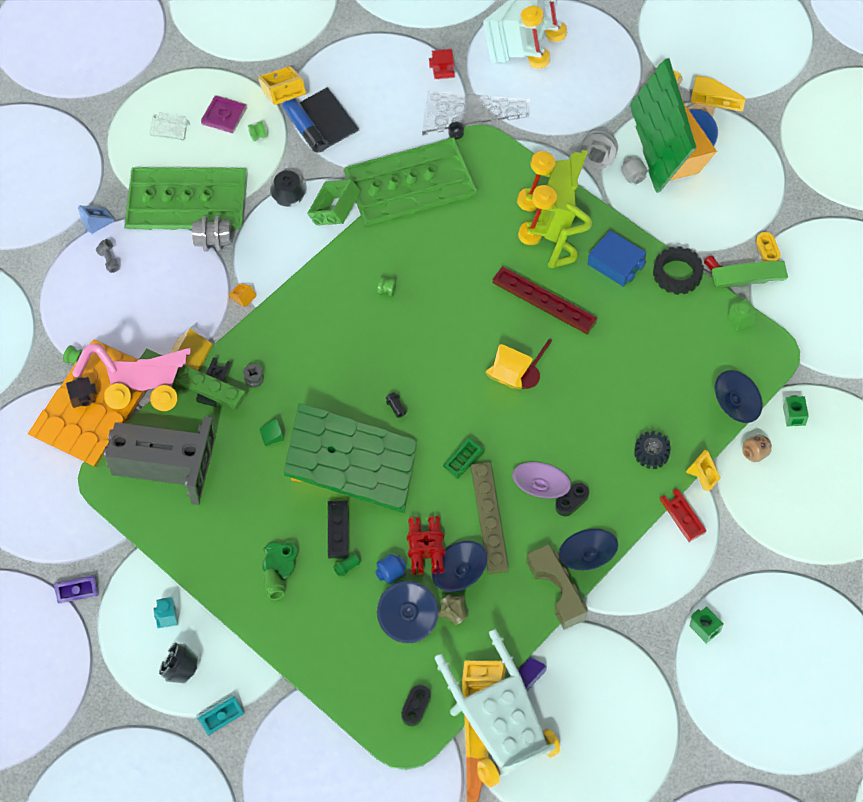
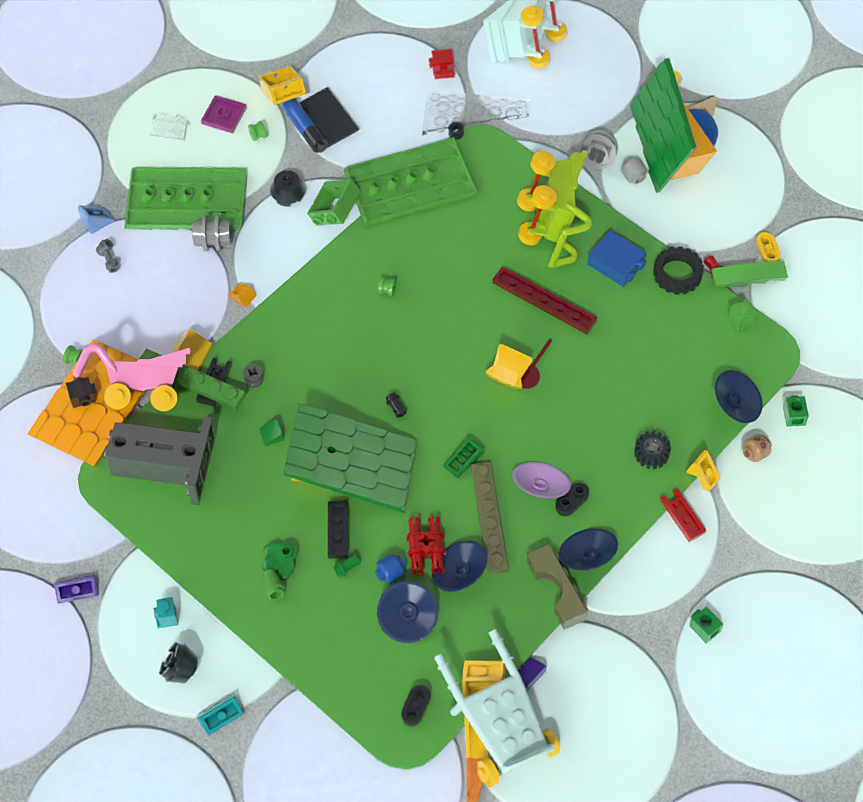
(453, 609): olive rock -> none
(713, 93): yellow slope -> none

